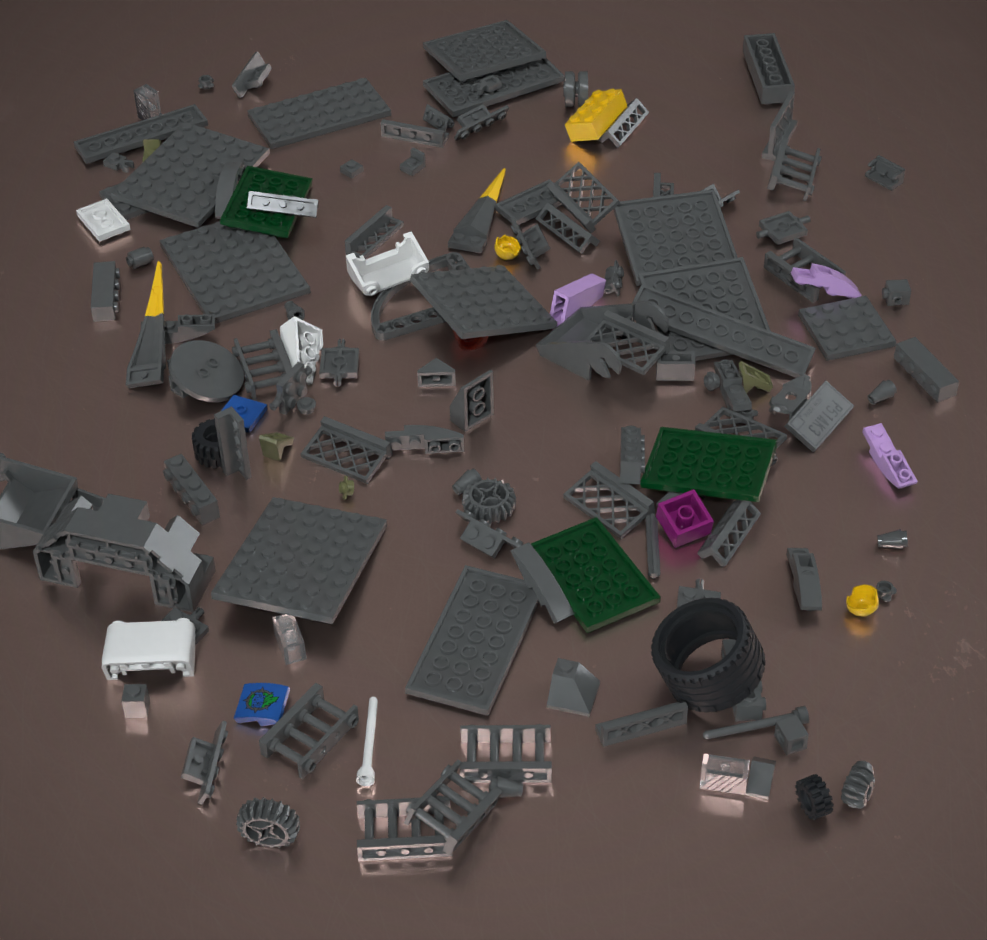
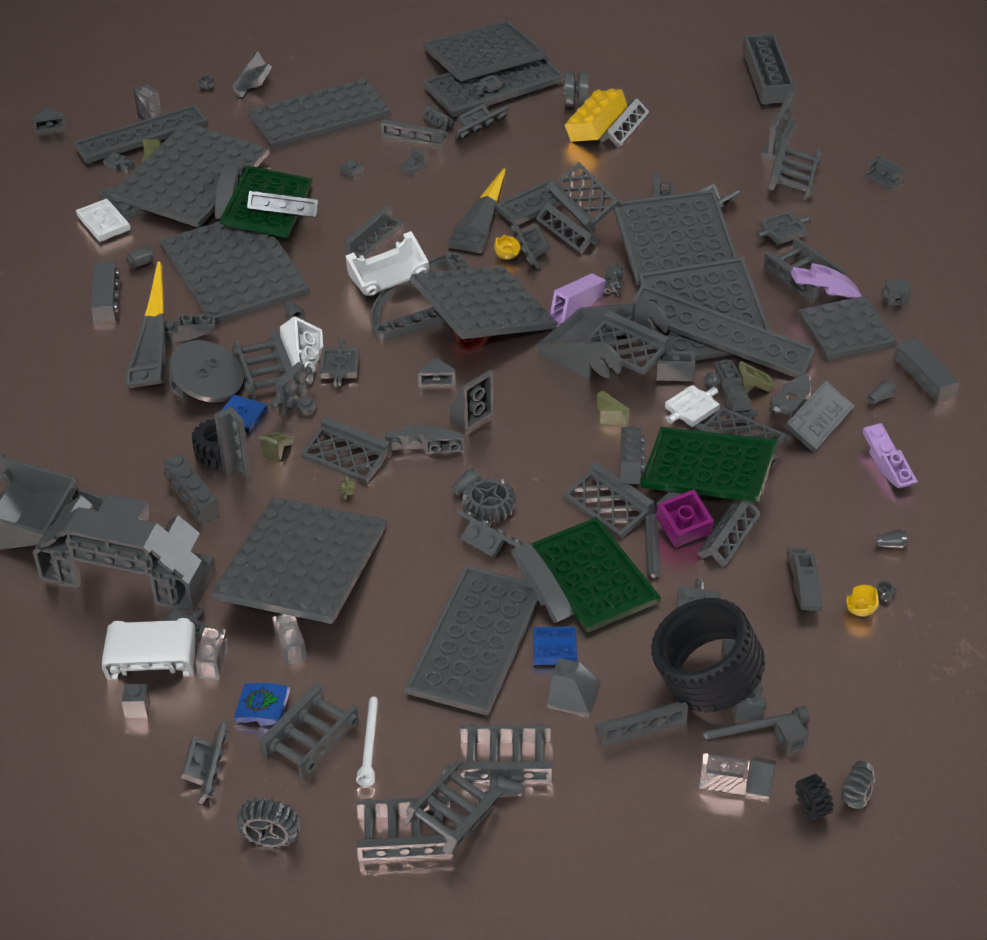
(48, 121): none -> dark grey slope
(212, 653): none -> clear brick
(554, 643): none -> blue slope
(611, 410): none -> olive slope
(692, 405): none -> white plate

